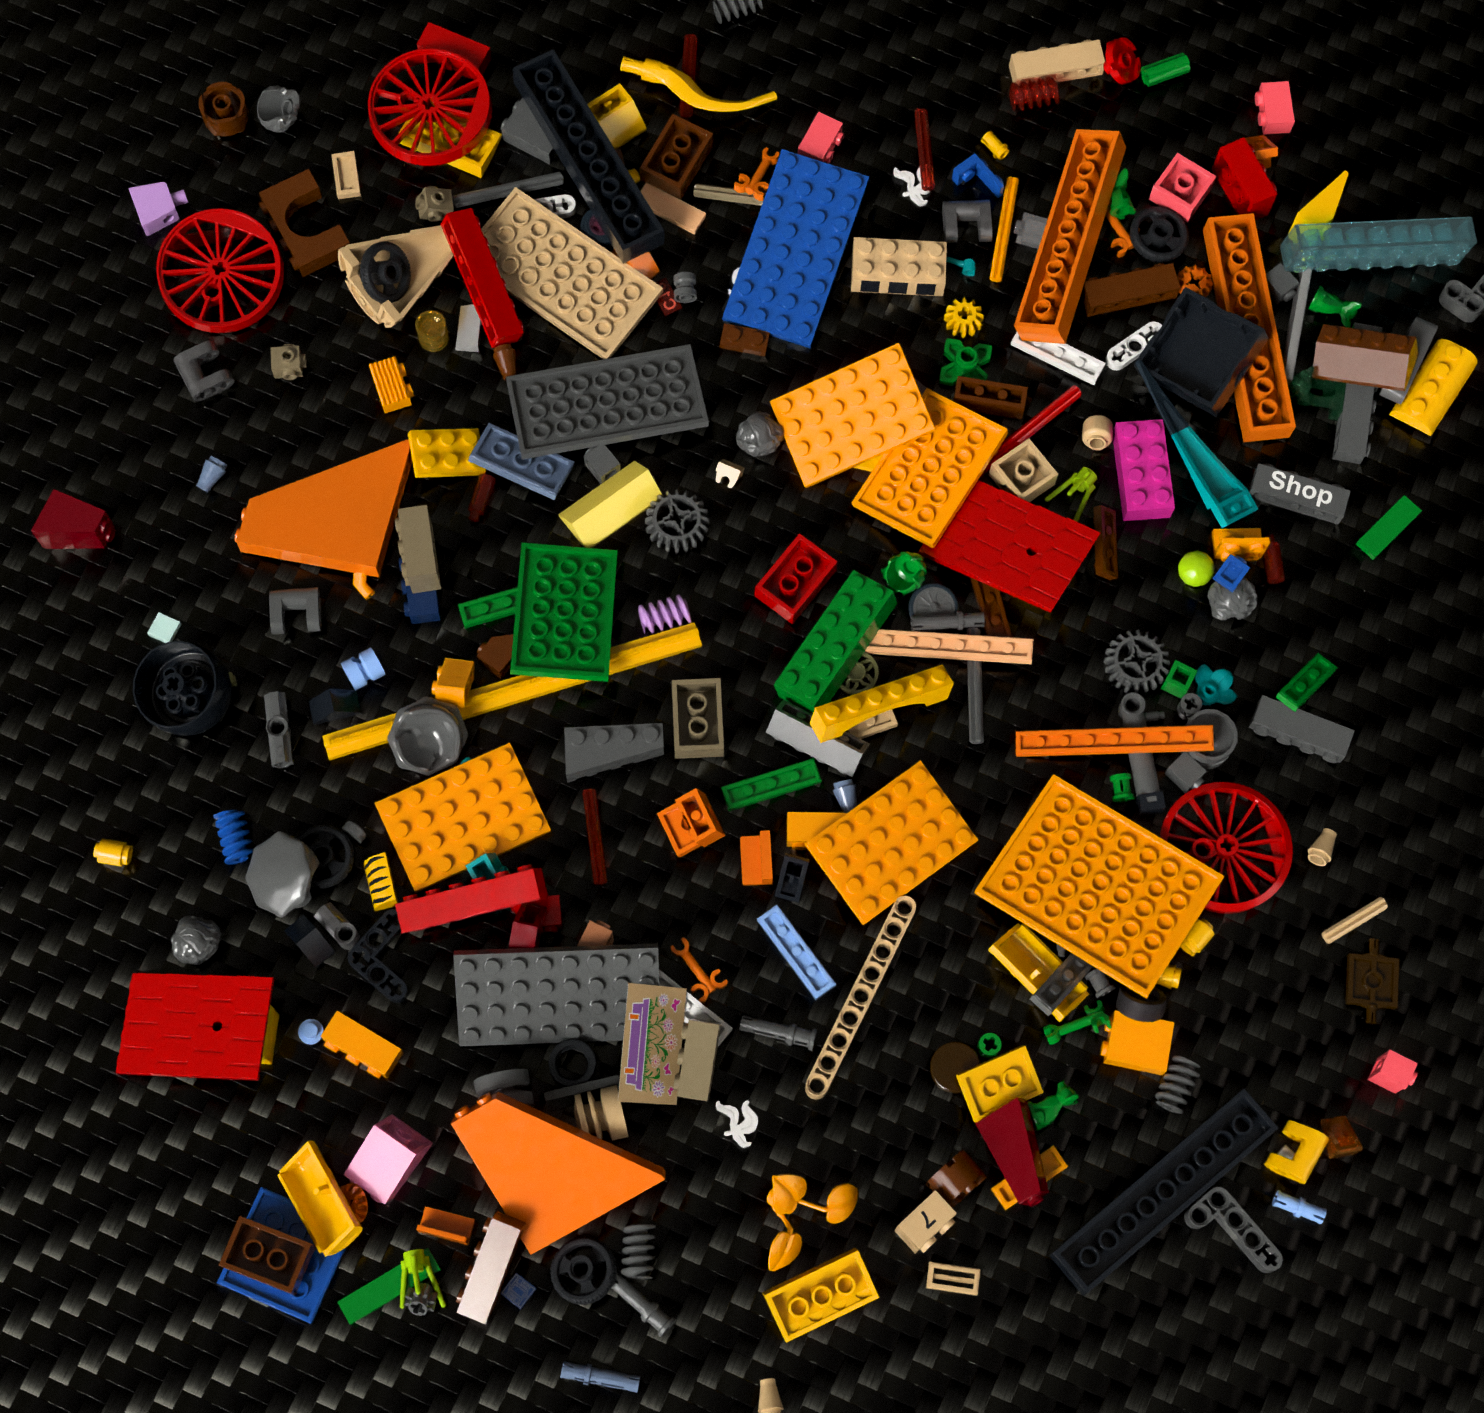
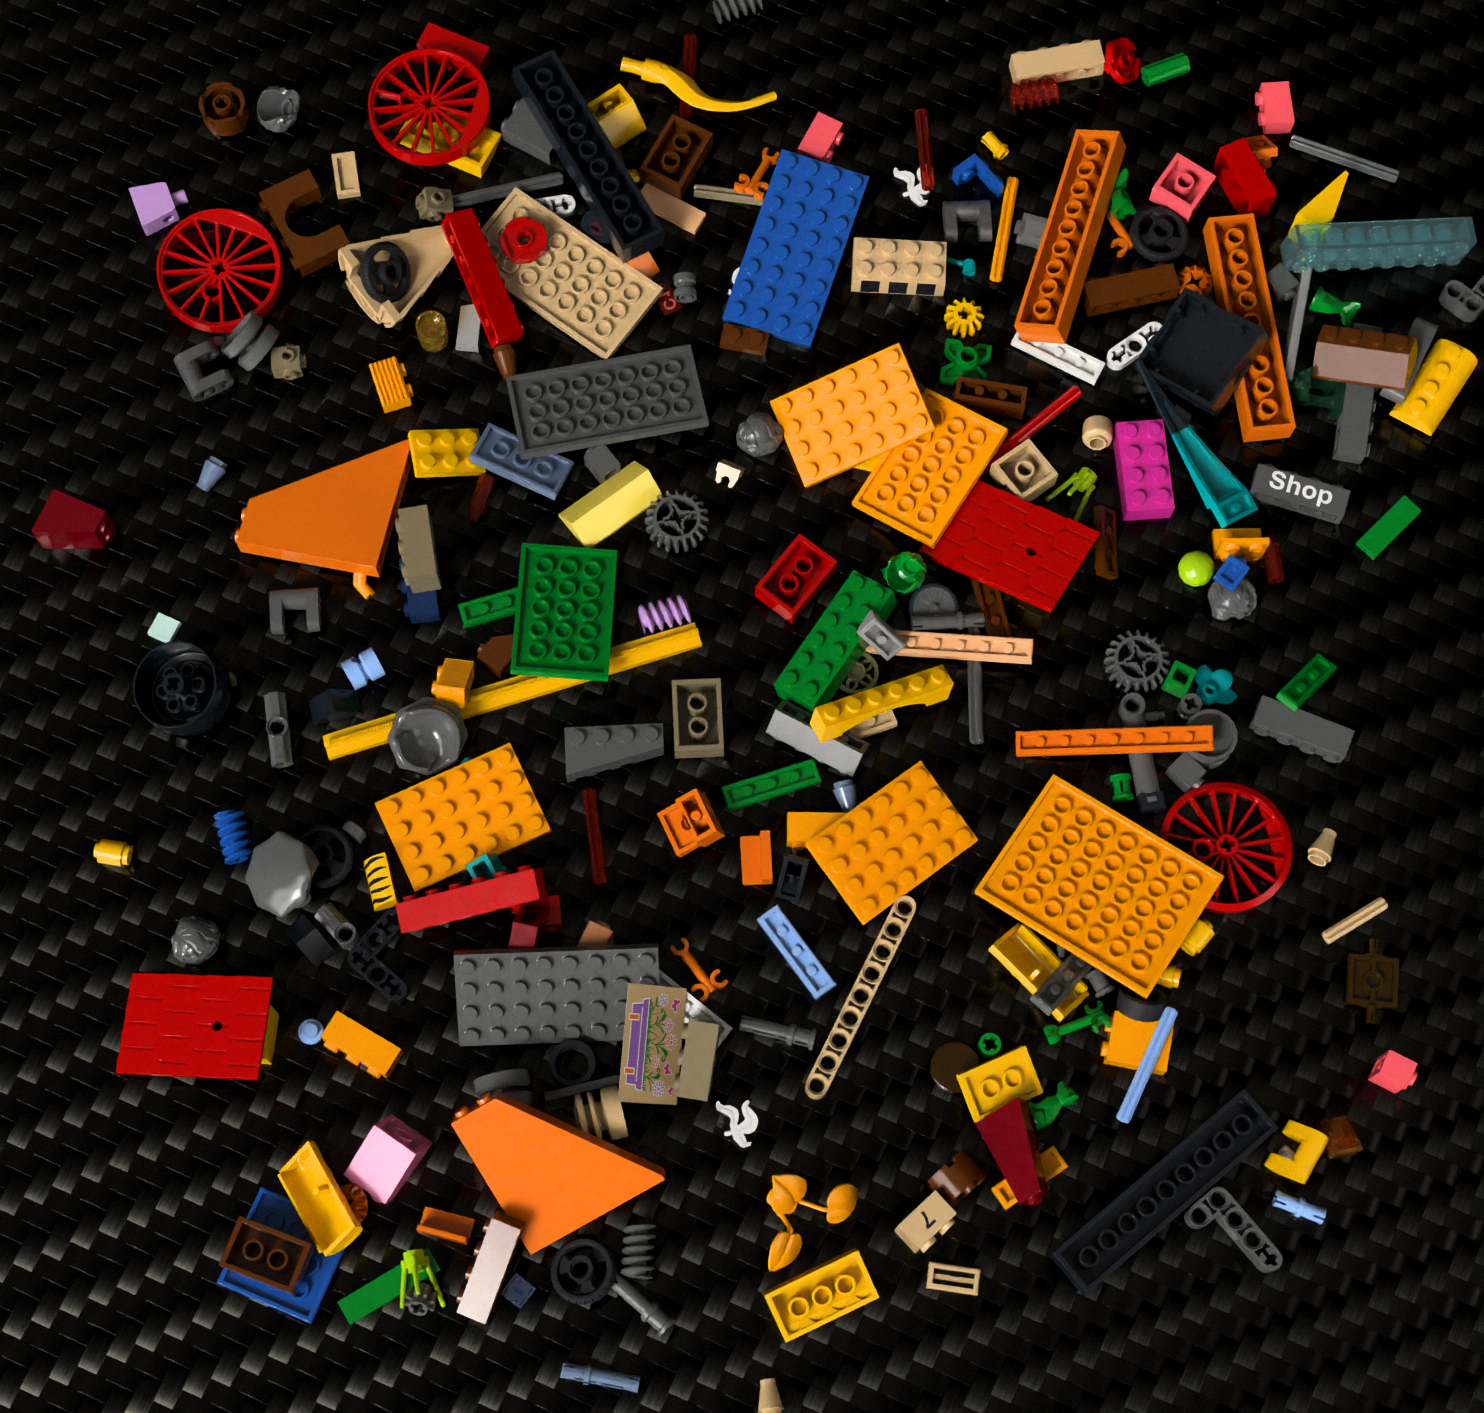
(250, 340): none -> dark grey wheel
(512, 235): none -> red plate
(880, 635): none -> light grey slope
(1147, 1064): none -> light blue axle
(1177, 1084): dark grey piece -> none
(1344, 158): none -> dark grey axle

